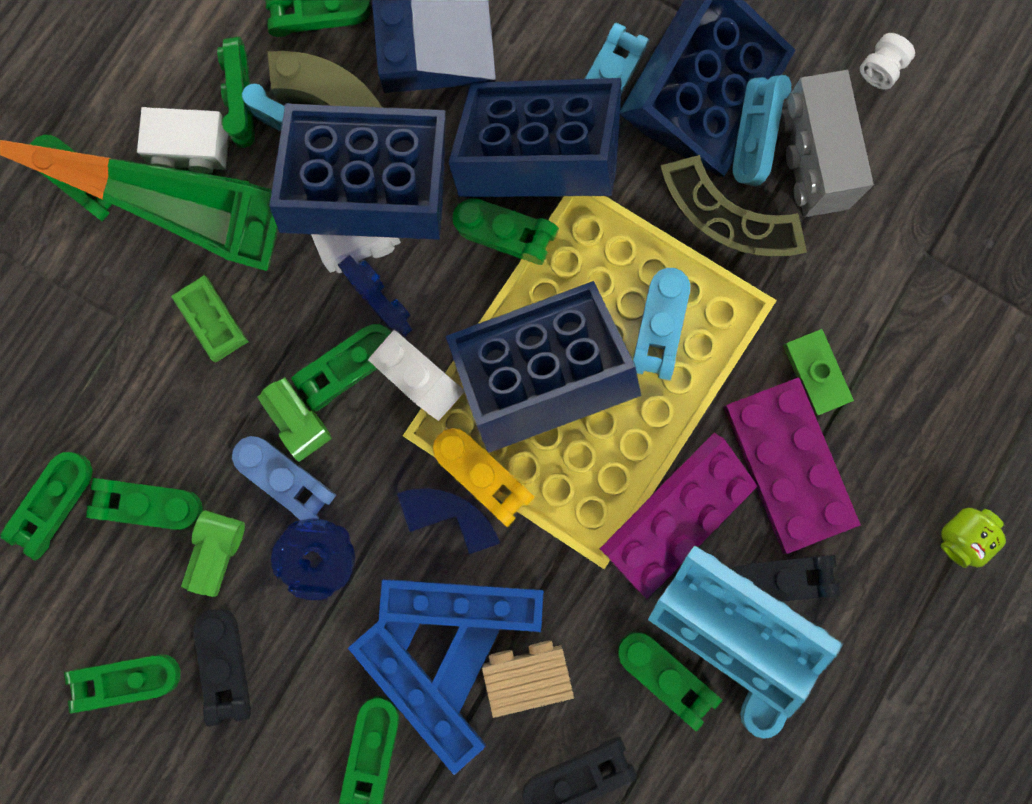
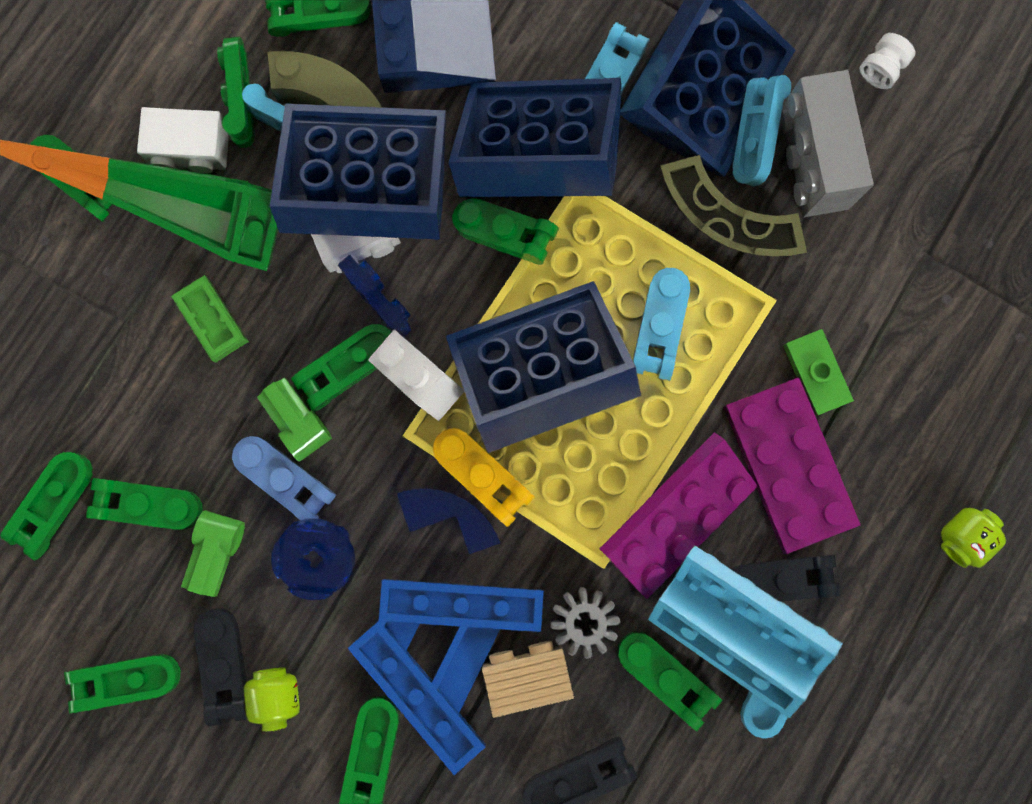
(271, 698): none -> lime head
(575, 632): none -> light grey gear

